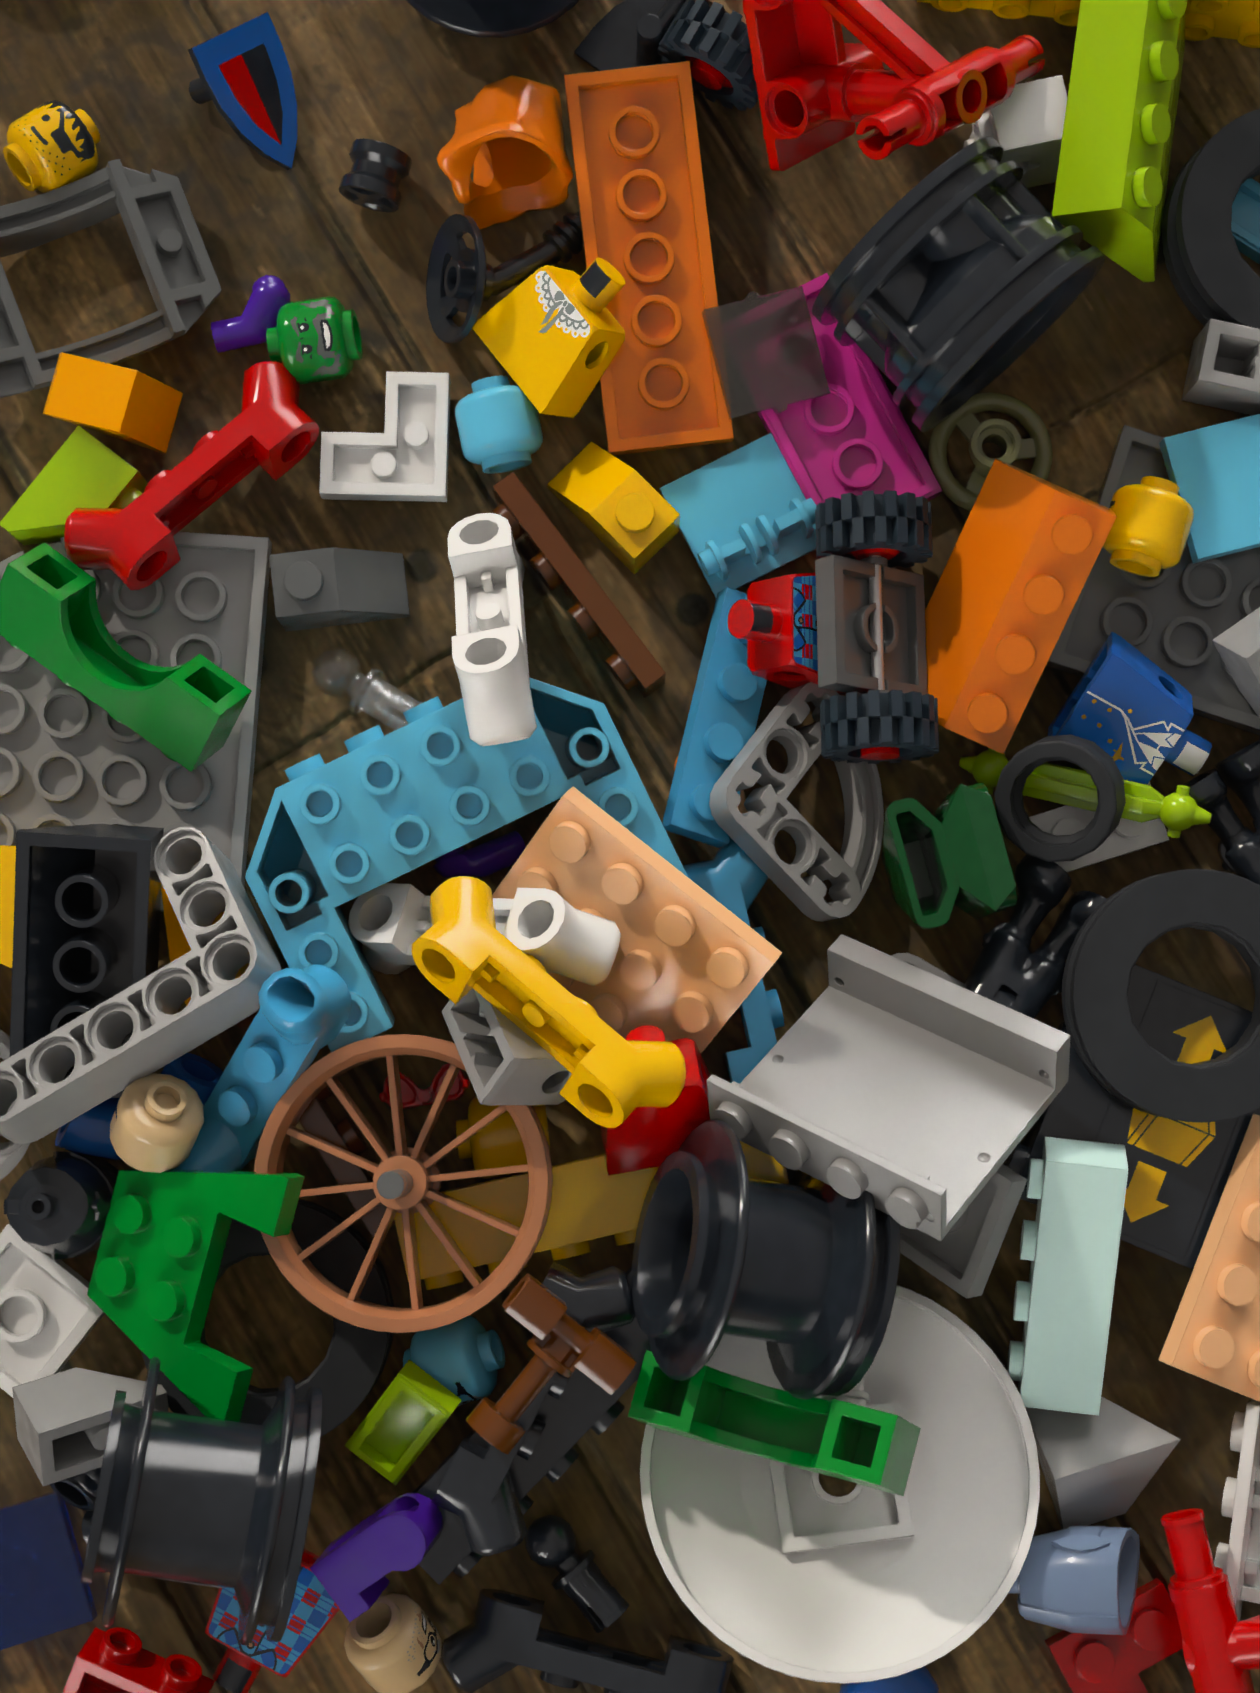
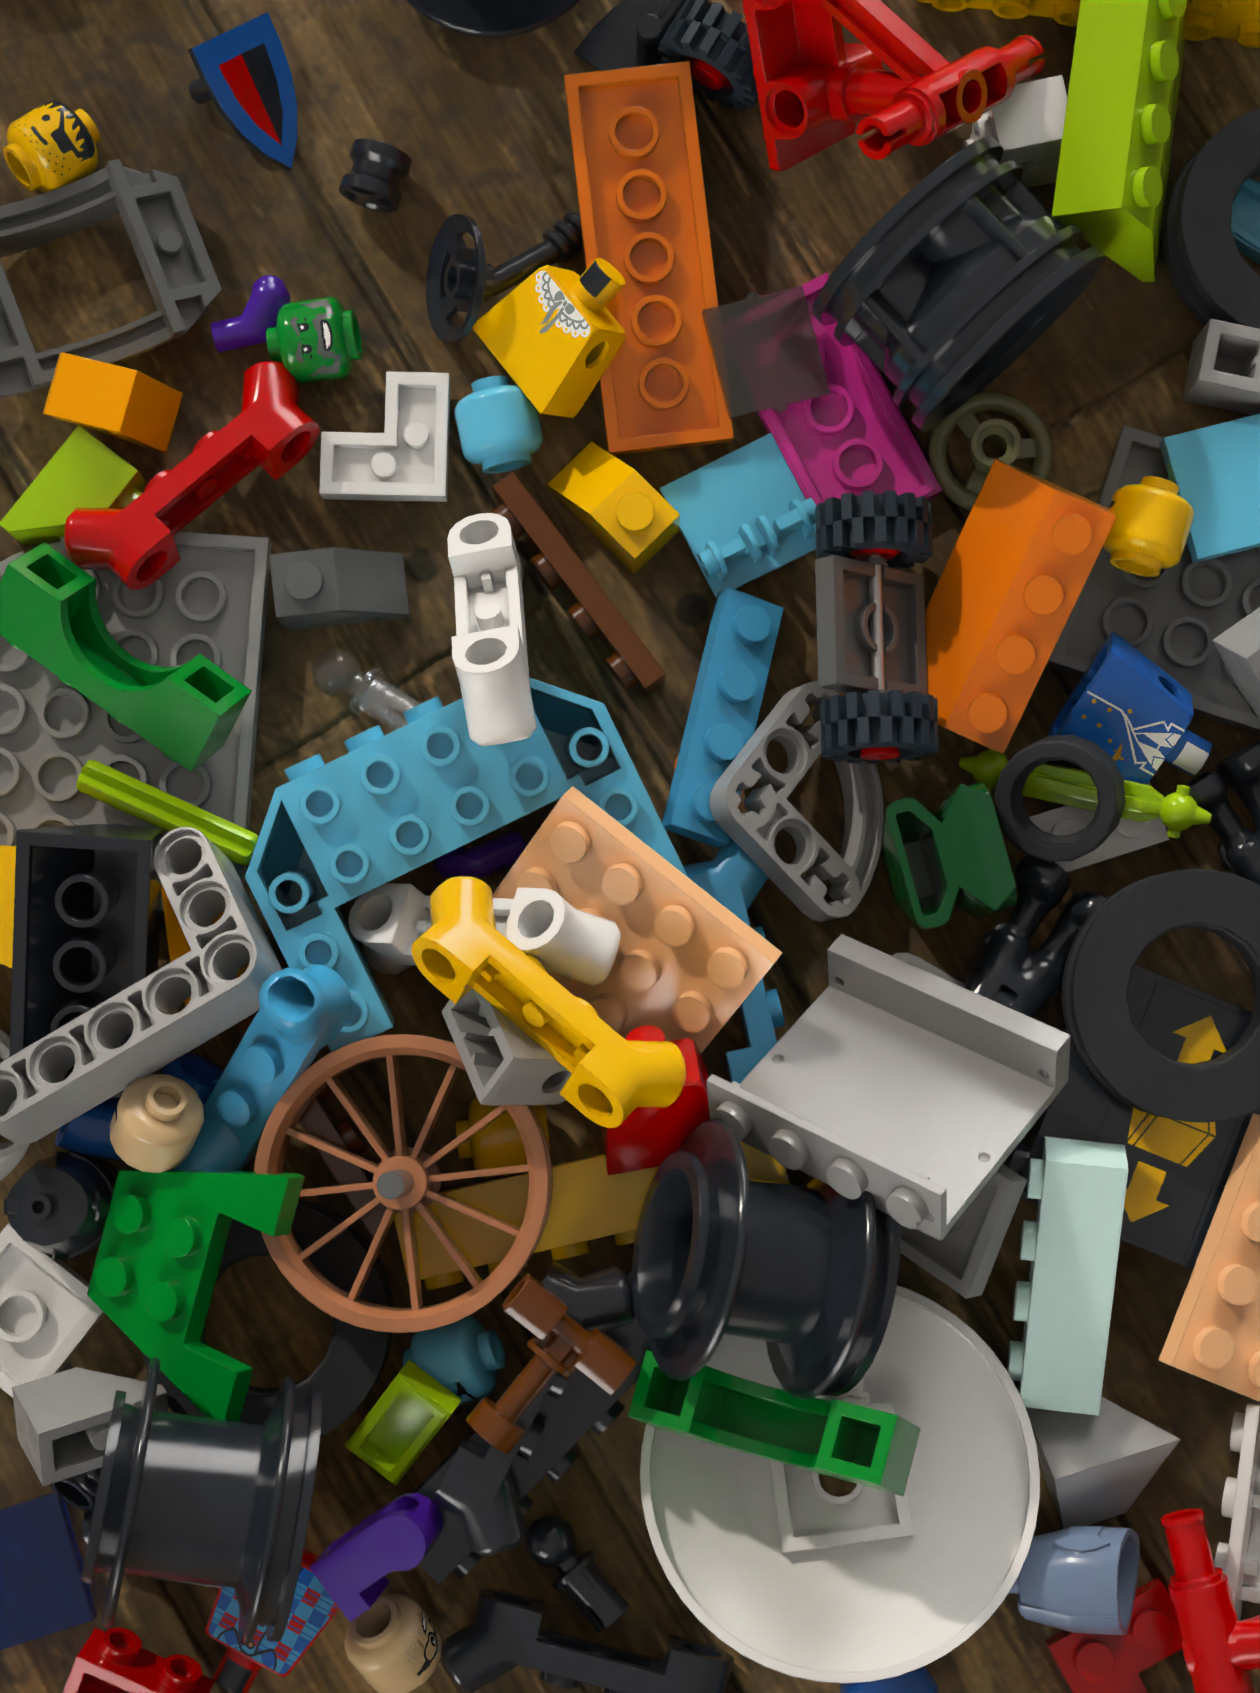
(164, 809): none -> lime axle
(416, 1097): red piece -> none
(516, 151): orange piece -> none
(779, 629): red torso -> none

